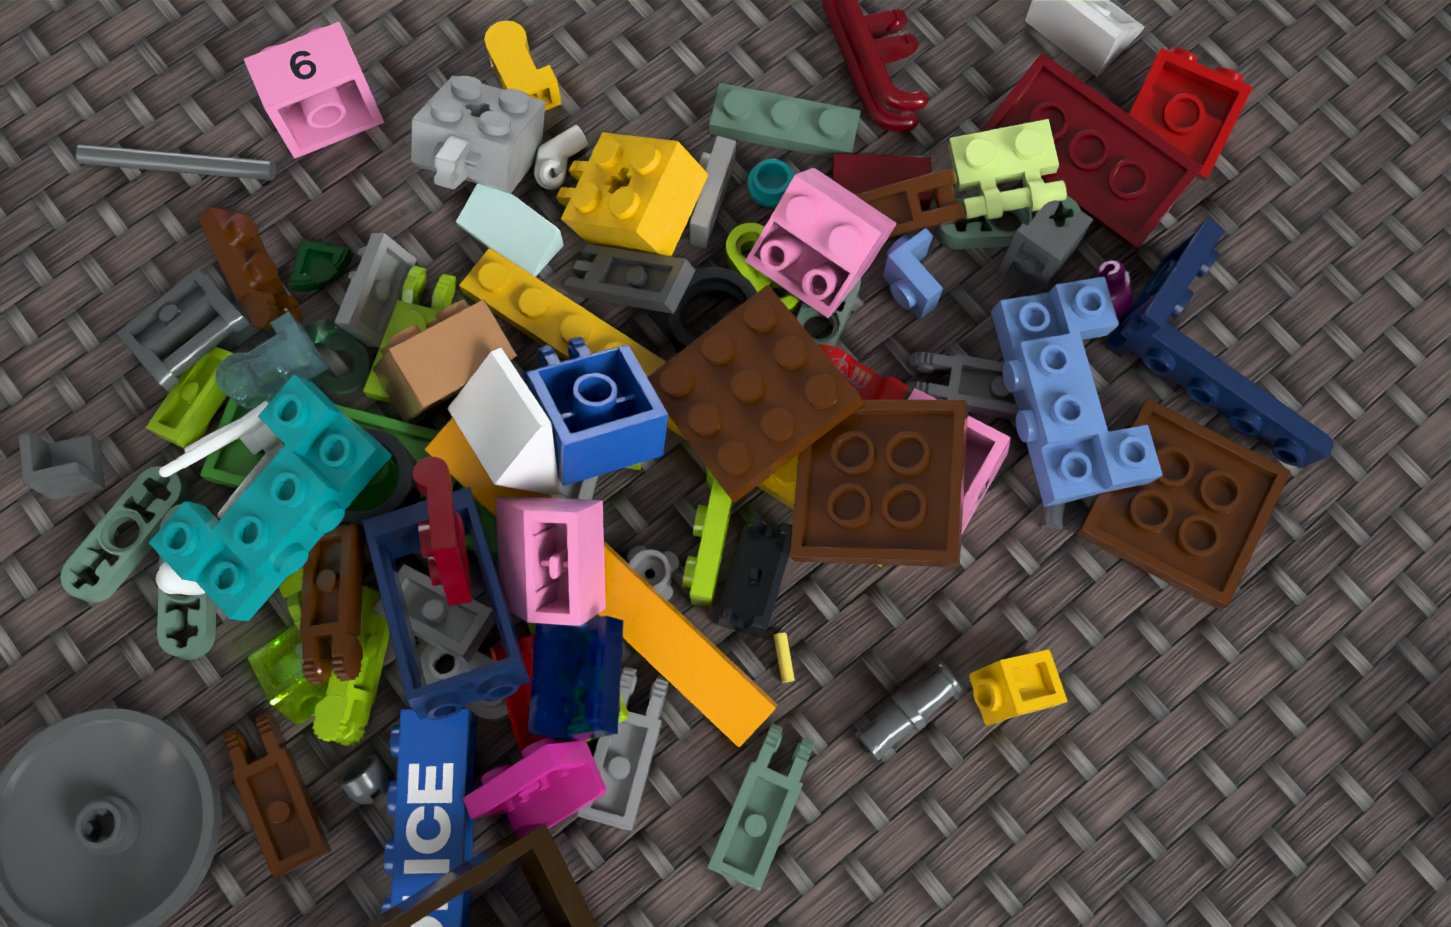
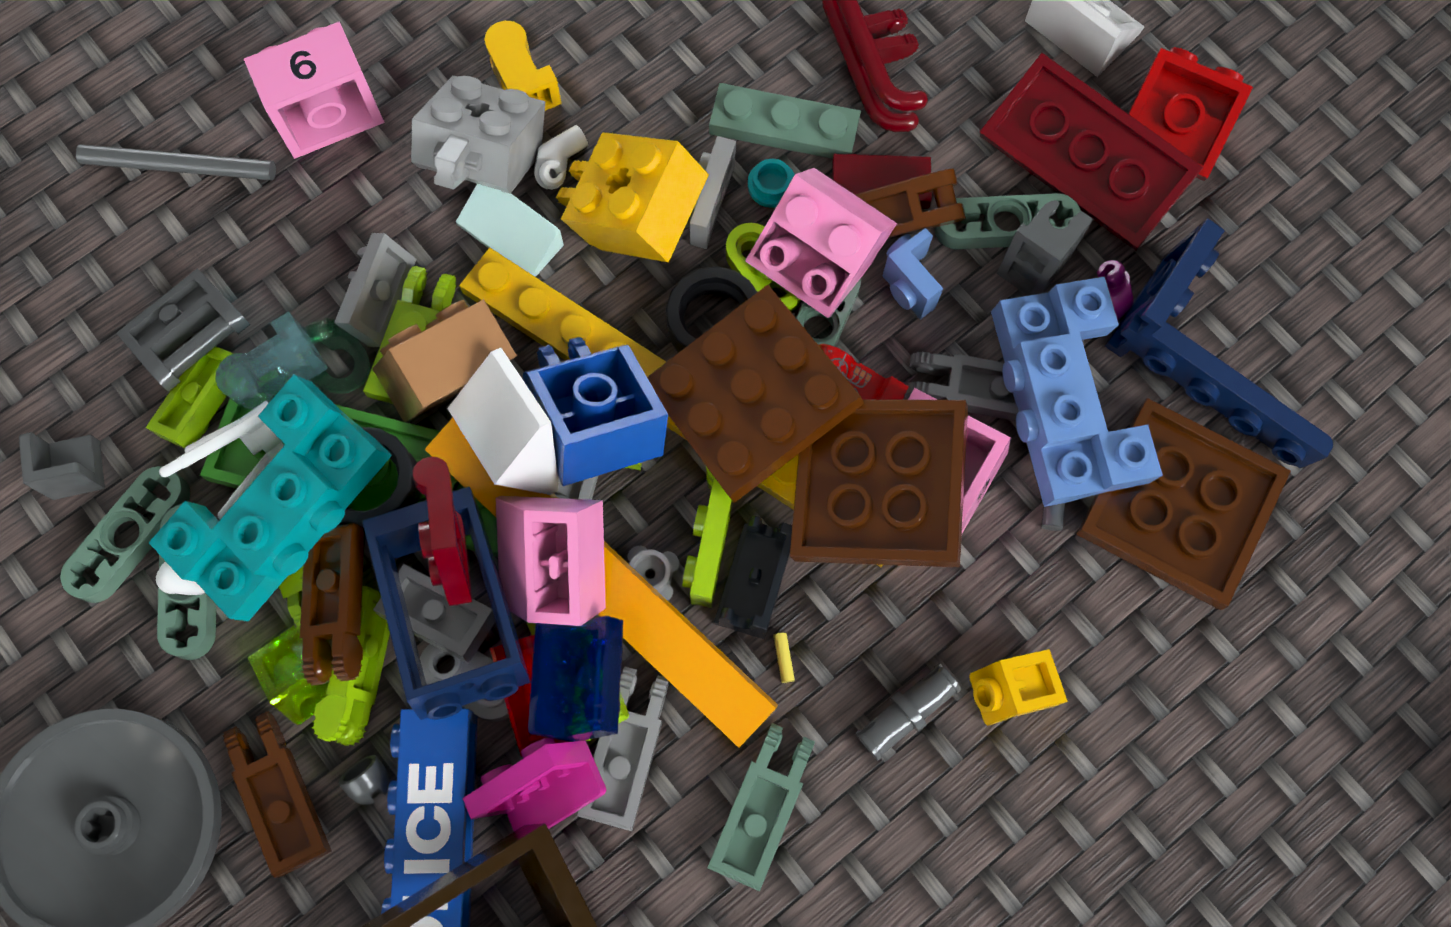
(248, 267): reddish brown hinge -> none
(318, 265): dark green tile -> none
(630, 278): dark grey hinge -> none
(1003, 157): yellowish green plate -> none

